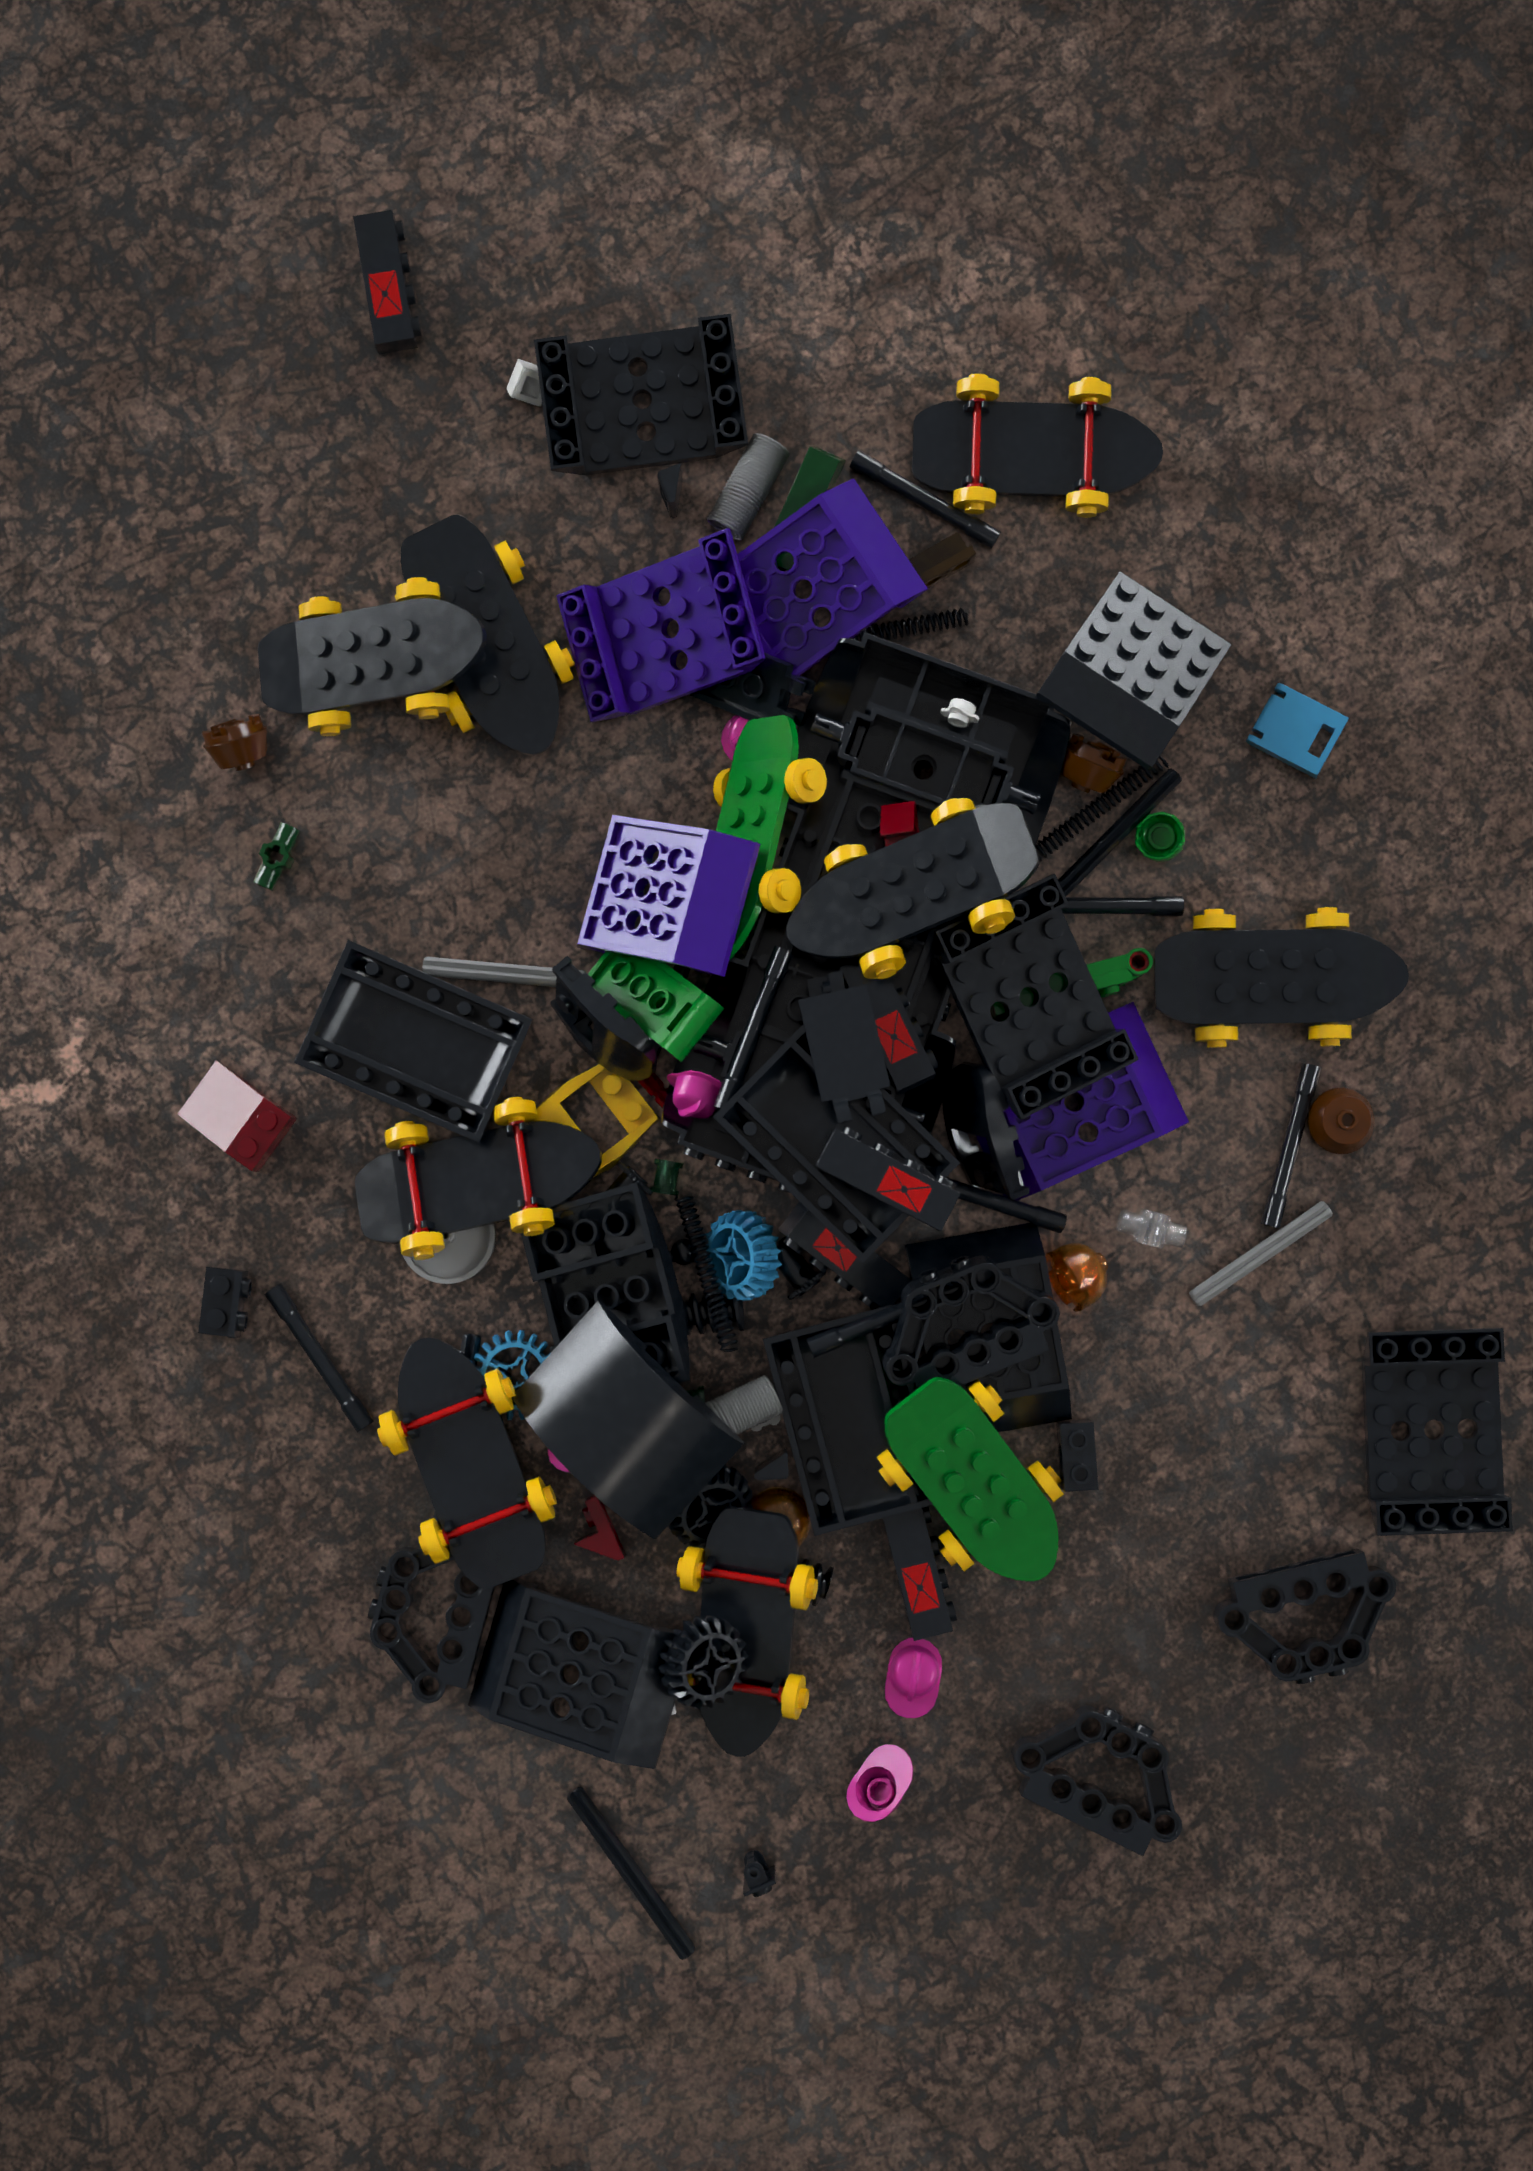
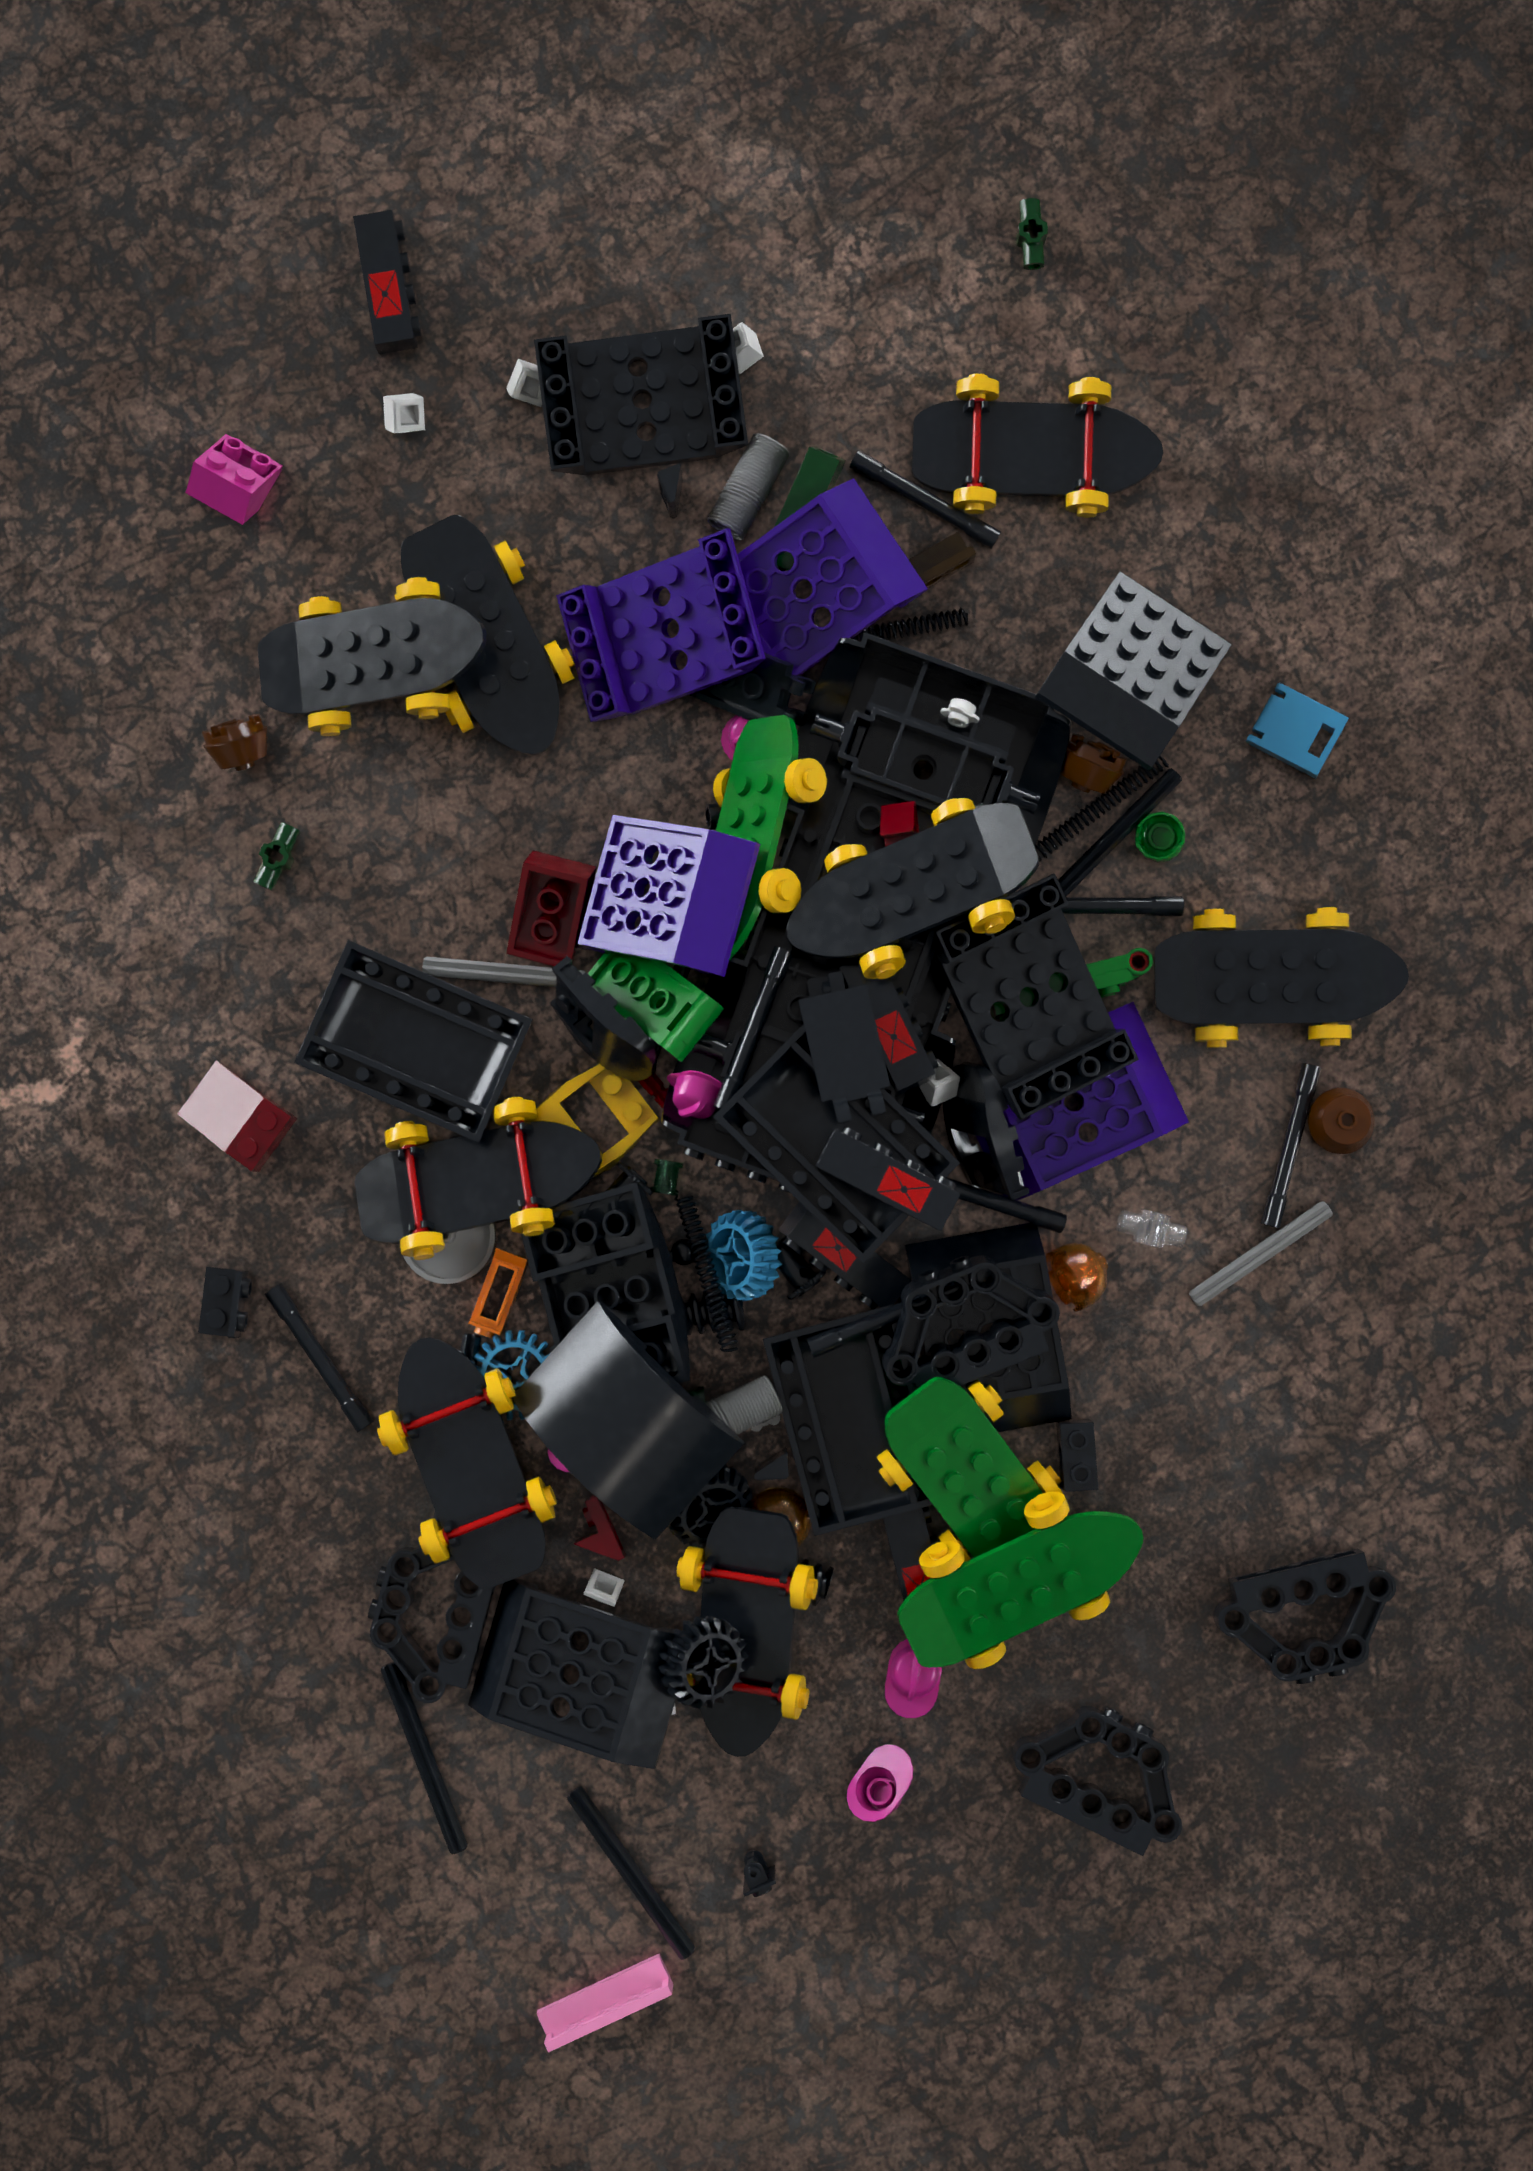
(233, 478): none -> dark pink slope
(404, 413): none -> white slope
(424, 1758): none -> black axle
(487, 1326): none -> orange window
(550, 908): none -> dark red slope
(604, 1587): none -> white slope
(605, 2002): none -> bright pink fence
(712, 815): none -> black hinge
(747, 347): none -> white slope
(942, 1087): none -> white slope
(1018, 1585): none -> green piece
(1031, 247): none -> dark green axle
(1446, 1480): black slope -> none

